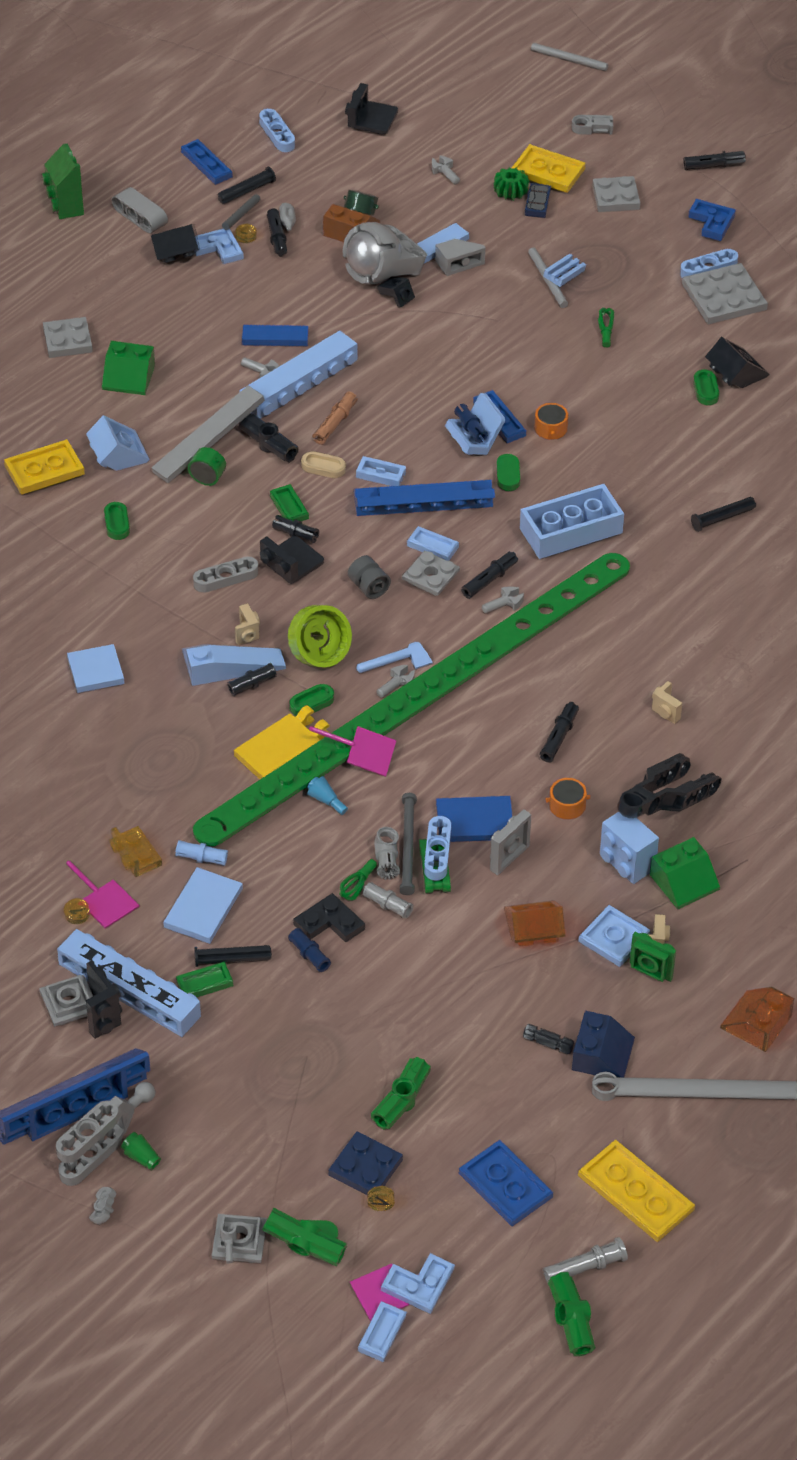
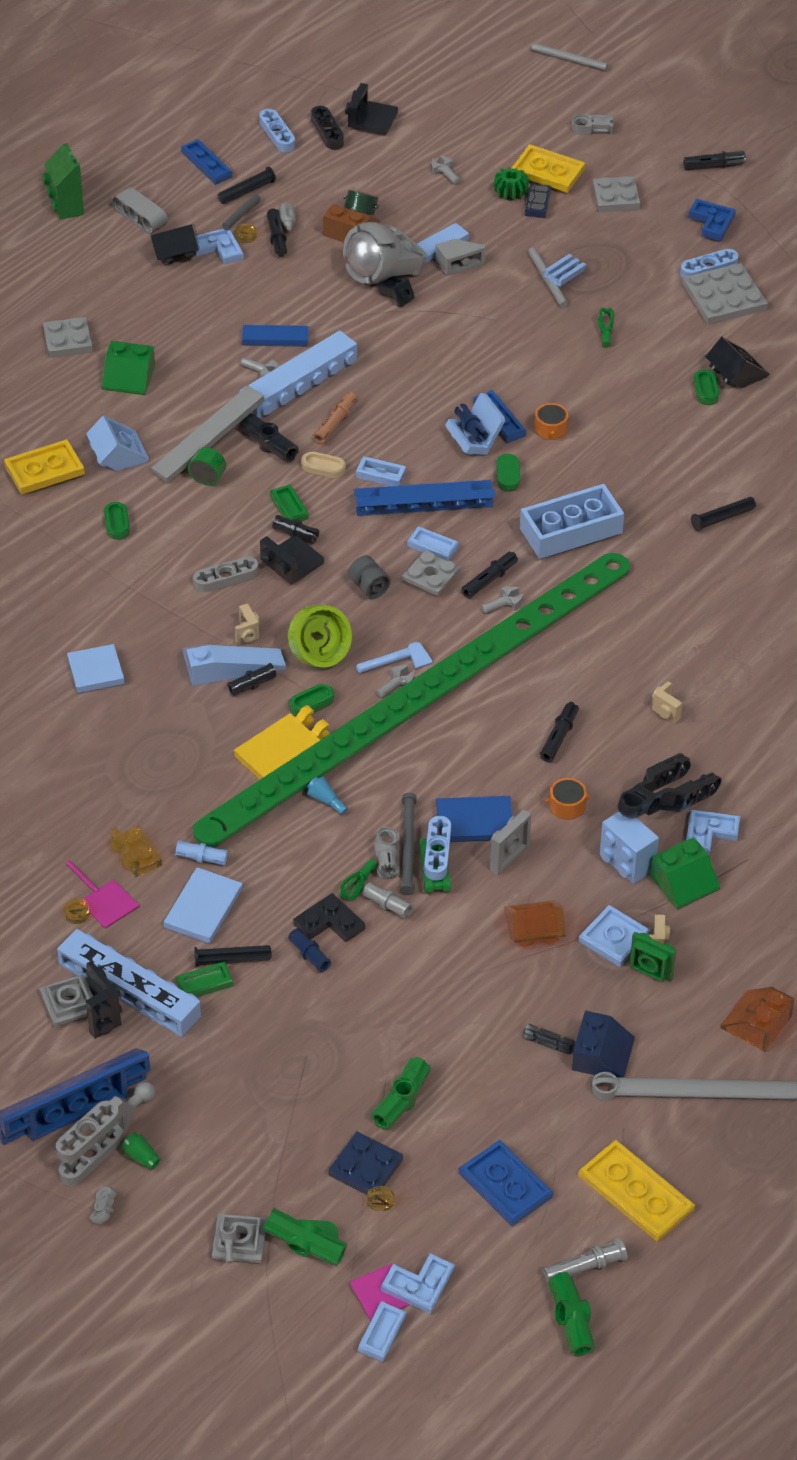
(337, 141): none -> black beam
(367, 750): dark pink piece -> none
(706, 825): none -> light blue tile

